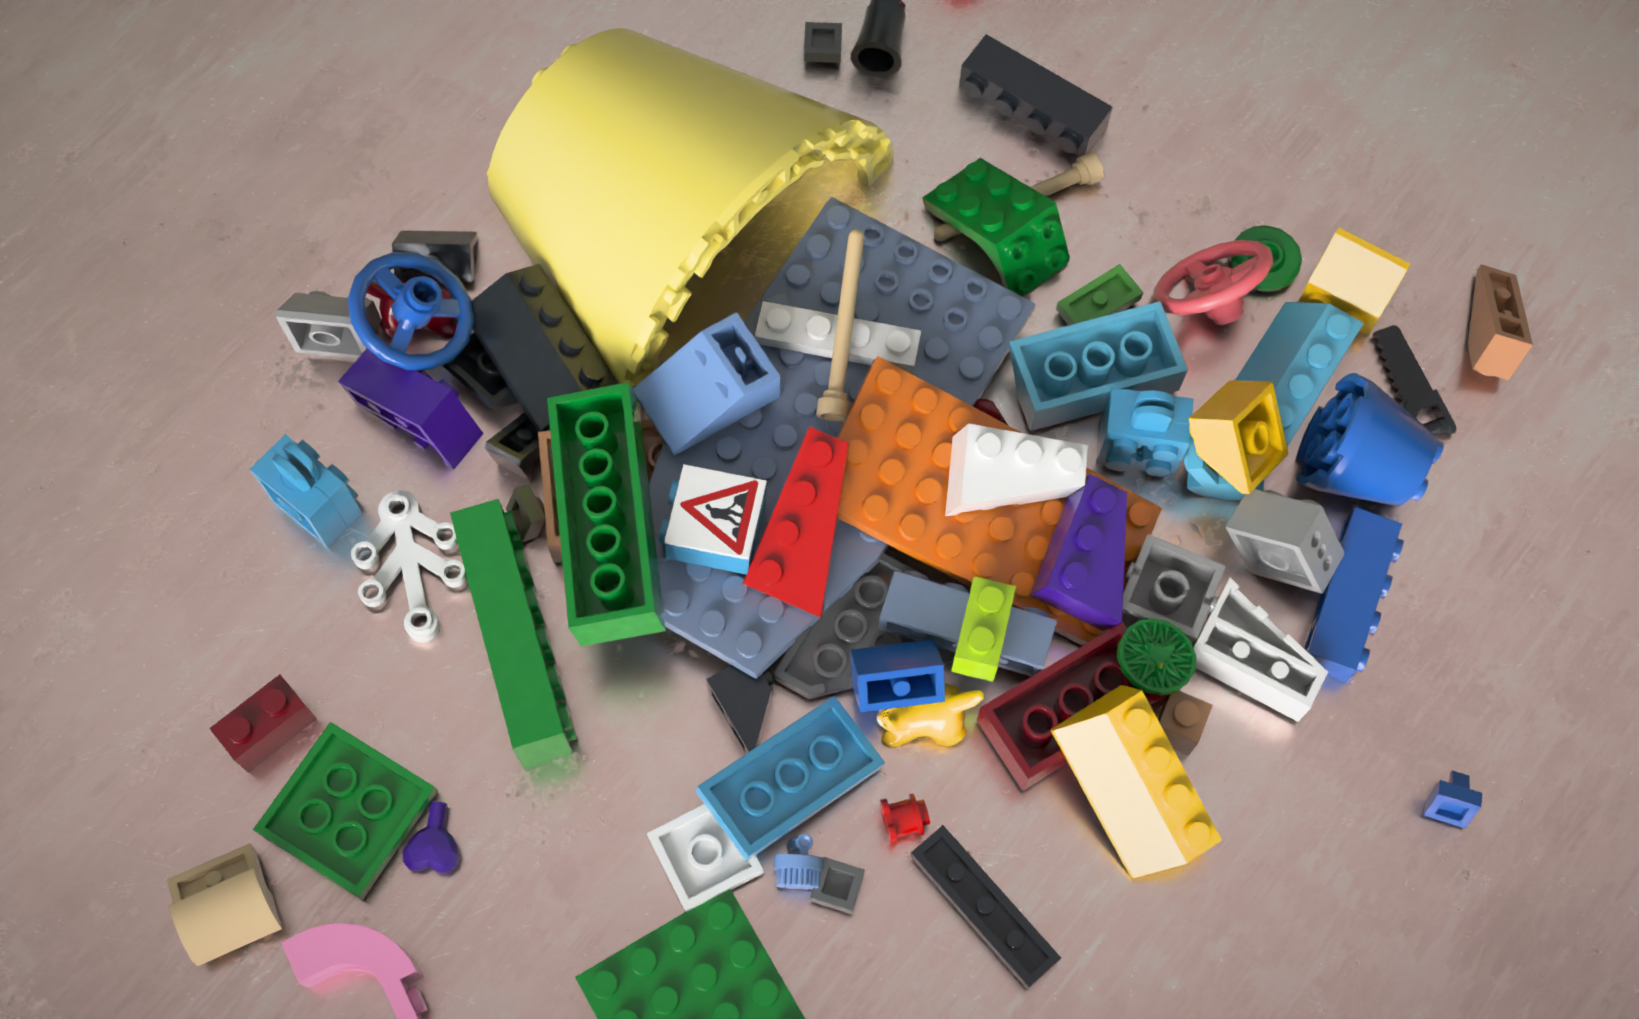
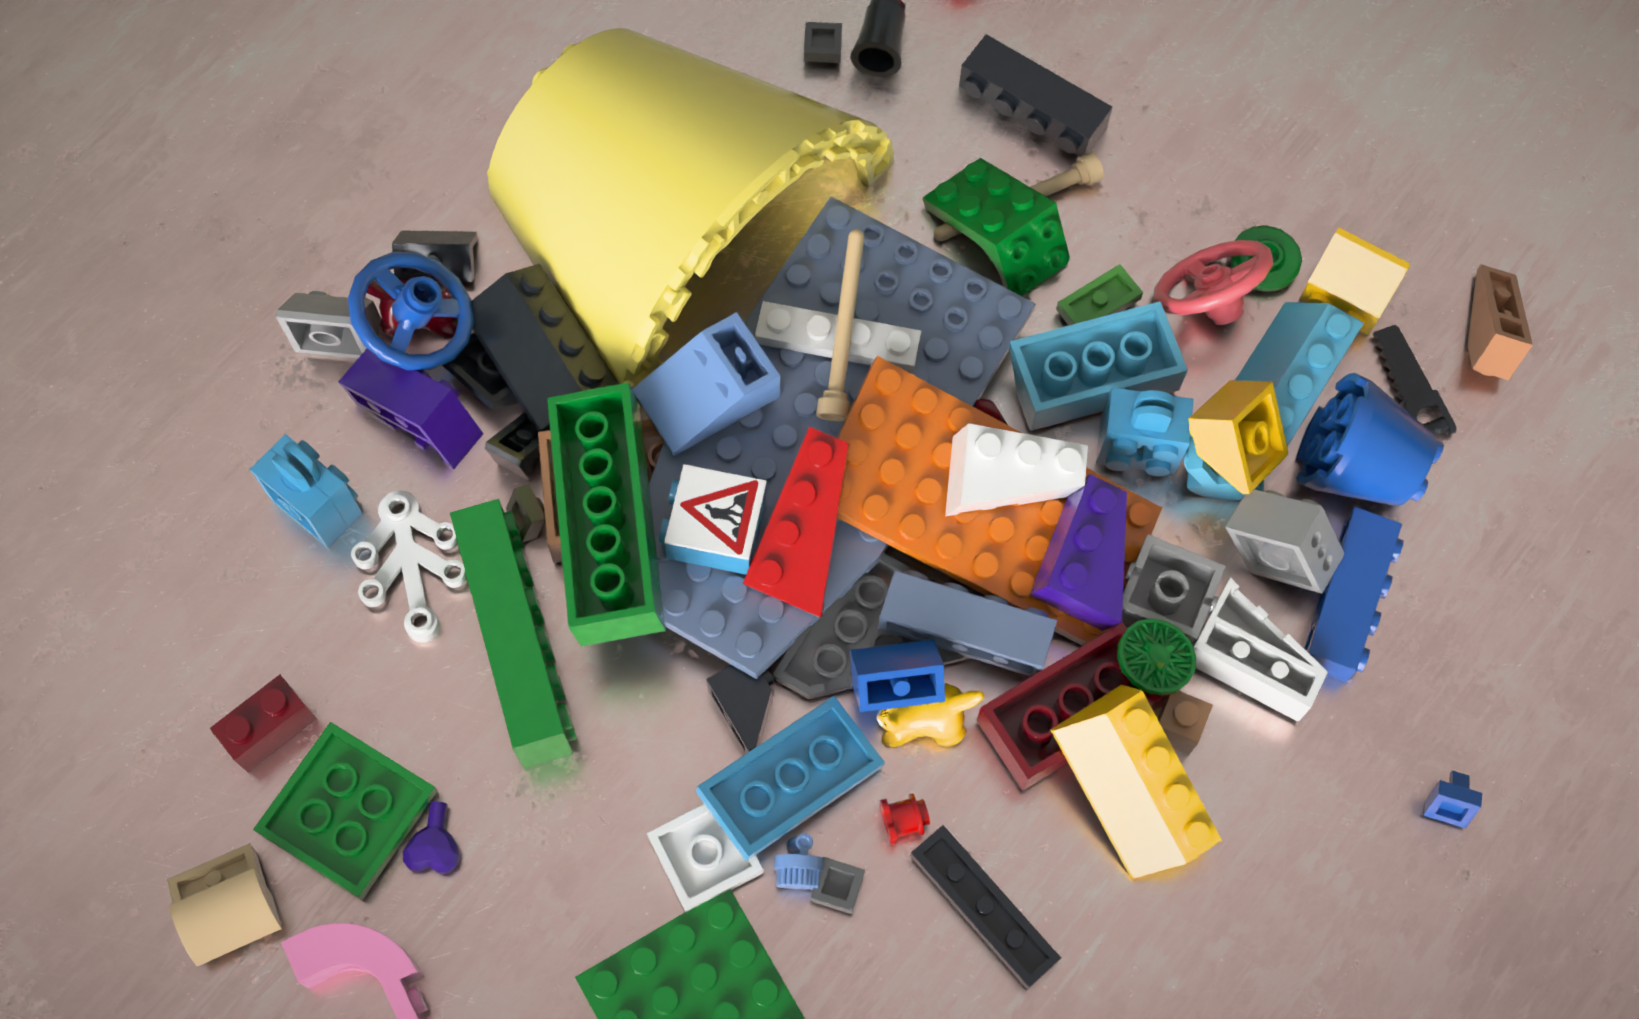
(983, 629): lime brick -> none

